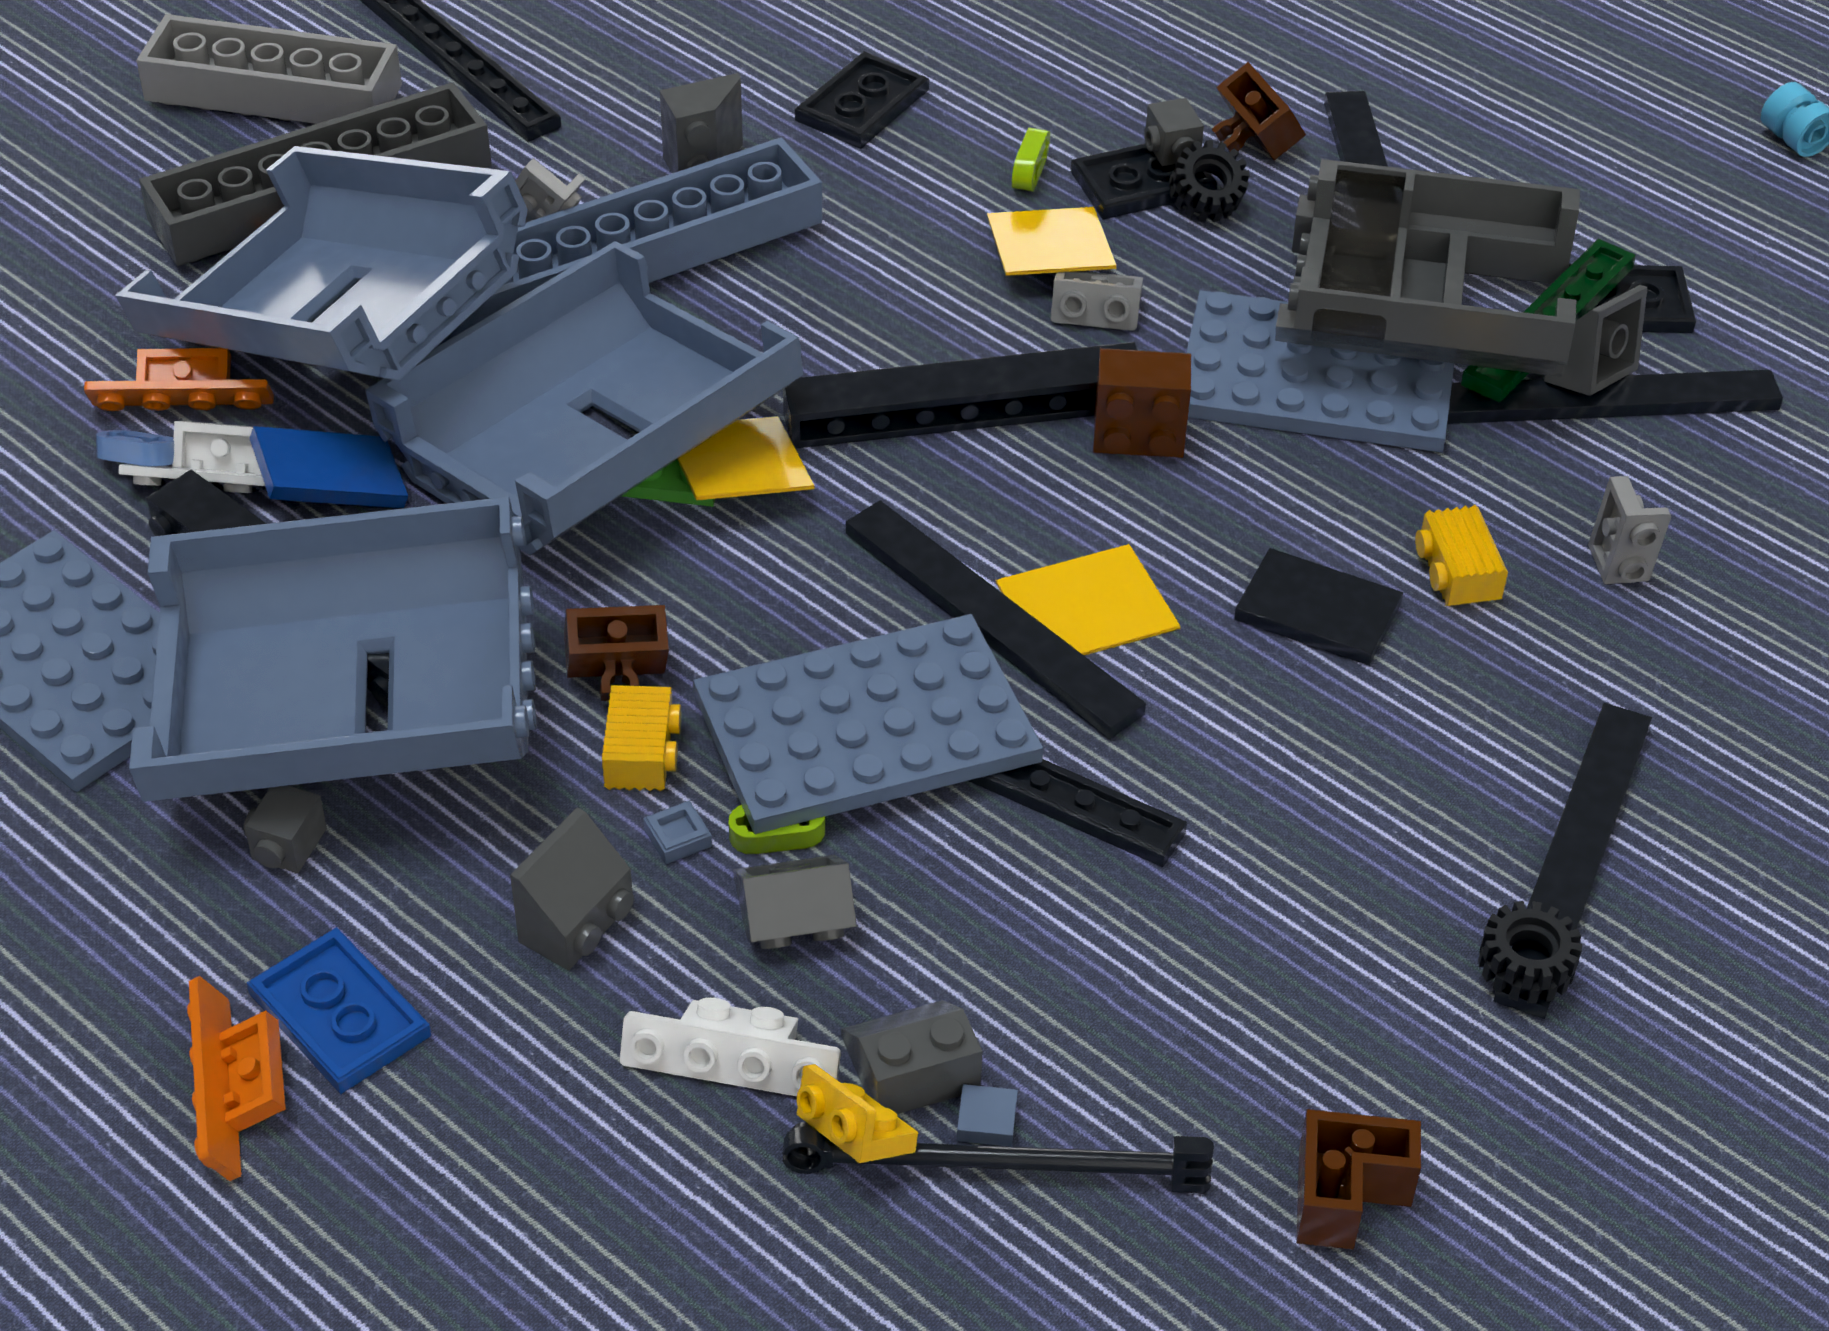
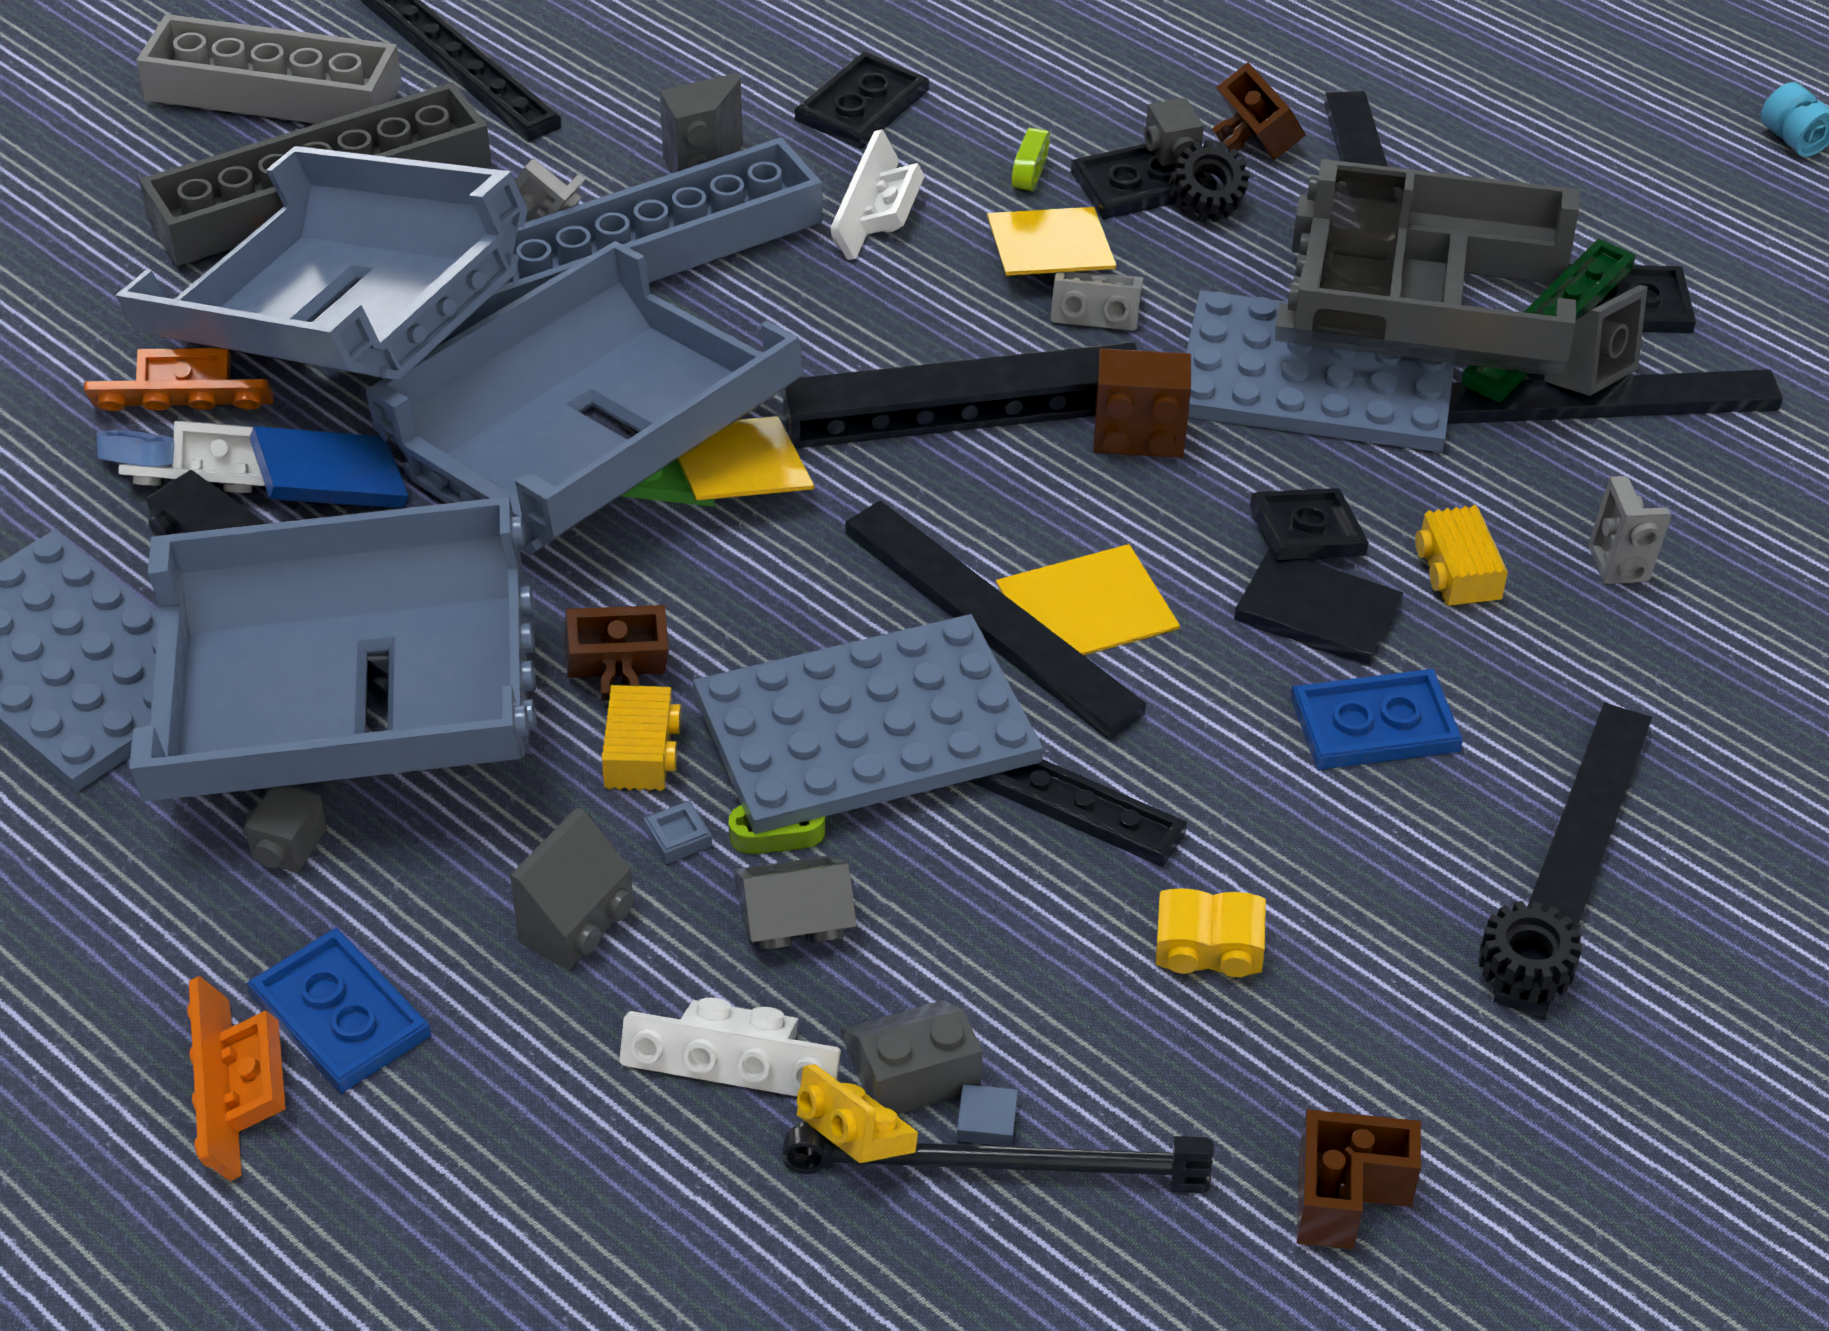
(876, 197): none -> white bracket
(1211, 932): none -> yellow brick
(1308, 524): none -> black tile
(1376, 719): none -> blue tile

